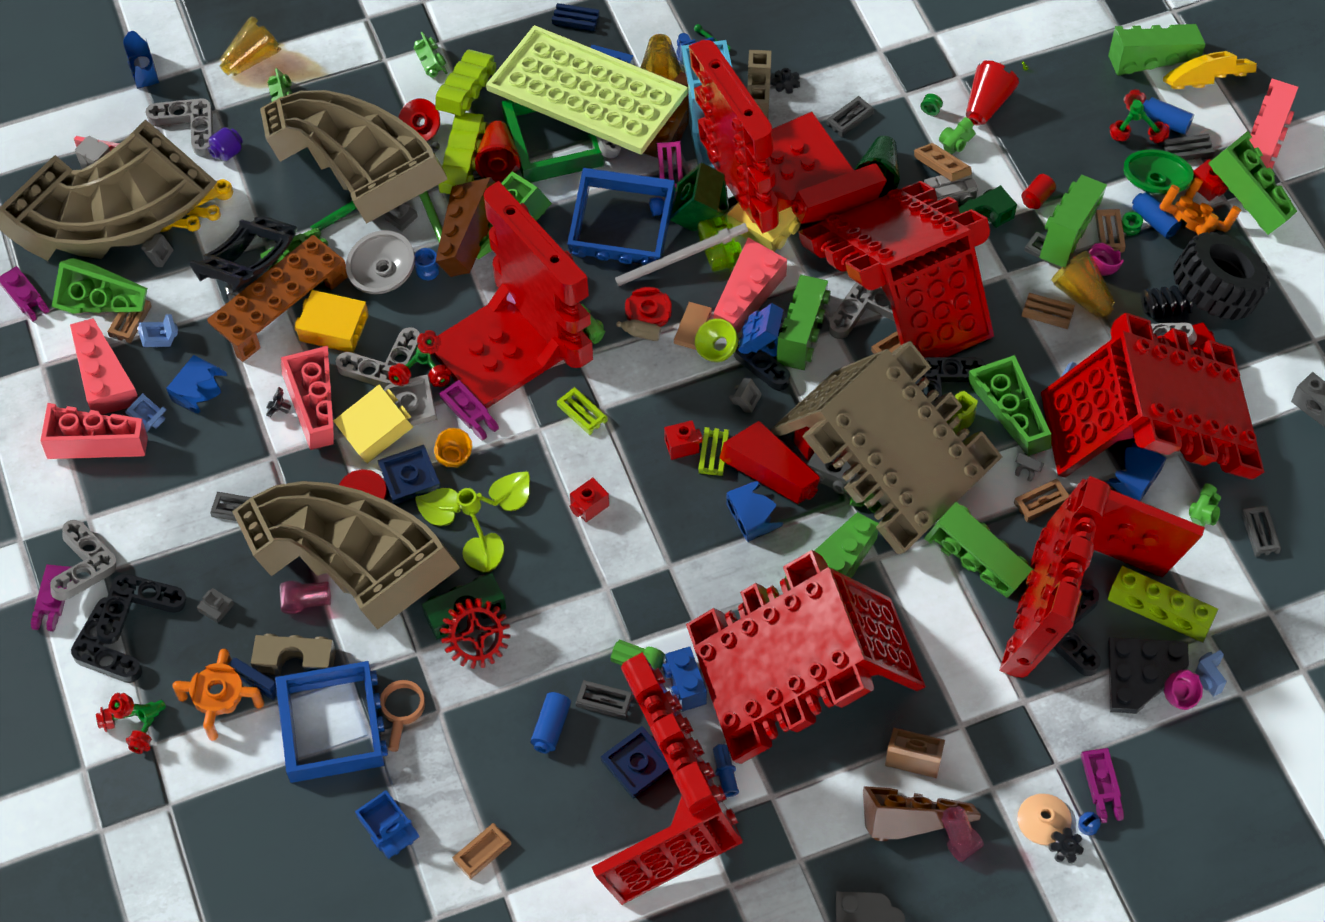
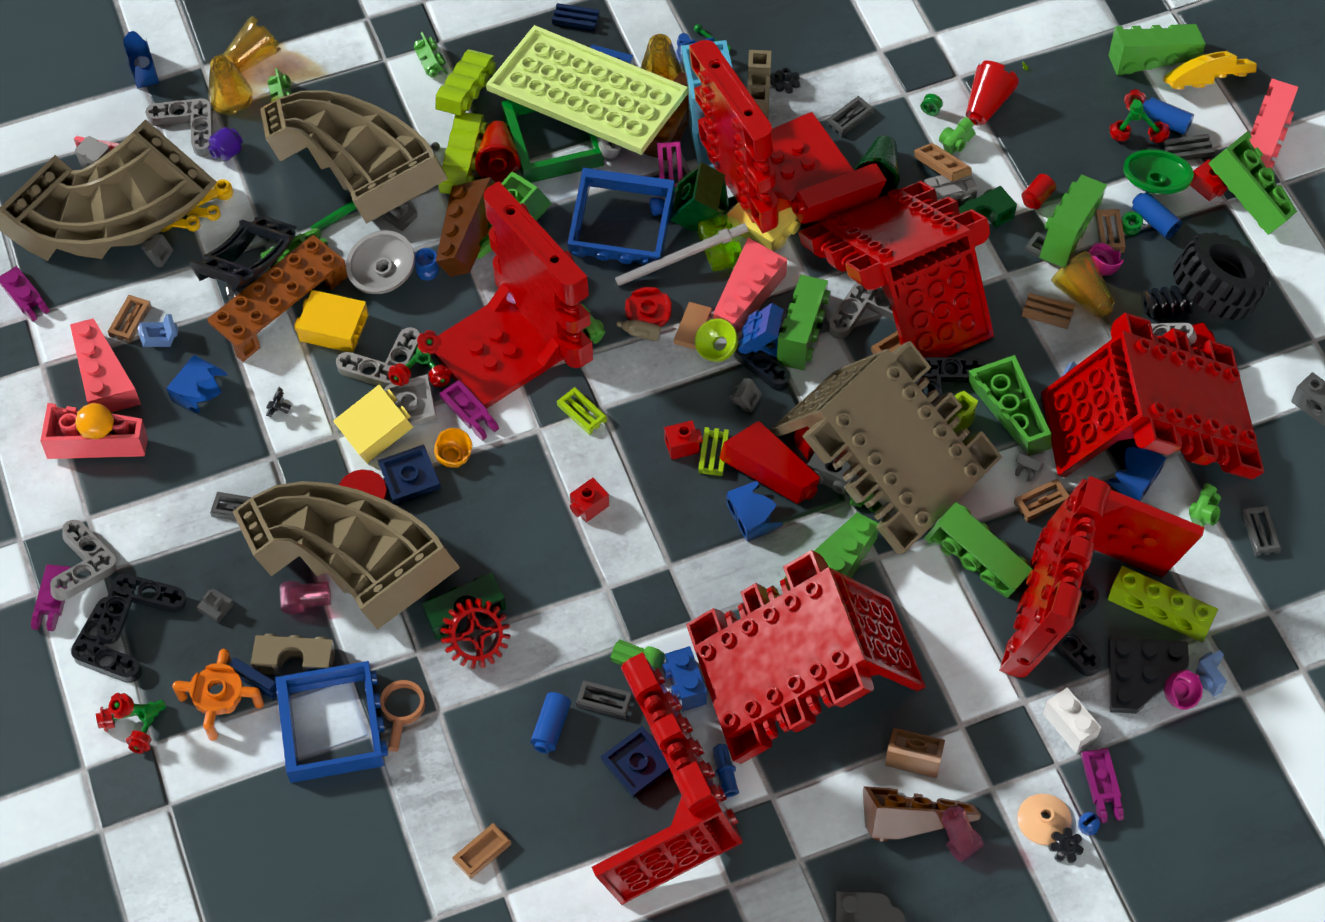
(90, 288): bright green wedge -> none
(94, 421): none -> light orange hair
(147, 411): medium blue bracket -> none
(228, 86): none -> clear yellow cone
(310, 391): coral wedge -> none
(387, 824): blue piece -> none
(421, 109): red dish -> none
(432, 215): bright green bar -> none
(442, 504): lime plant -> none
(1071, 720): none -> white brick
(1198, 217): orange plate -> none

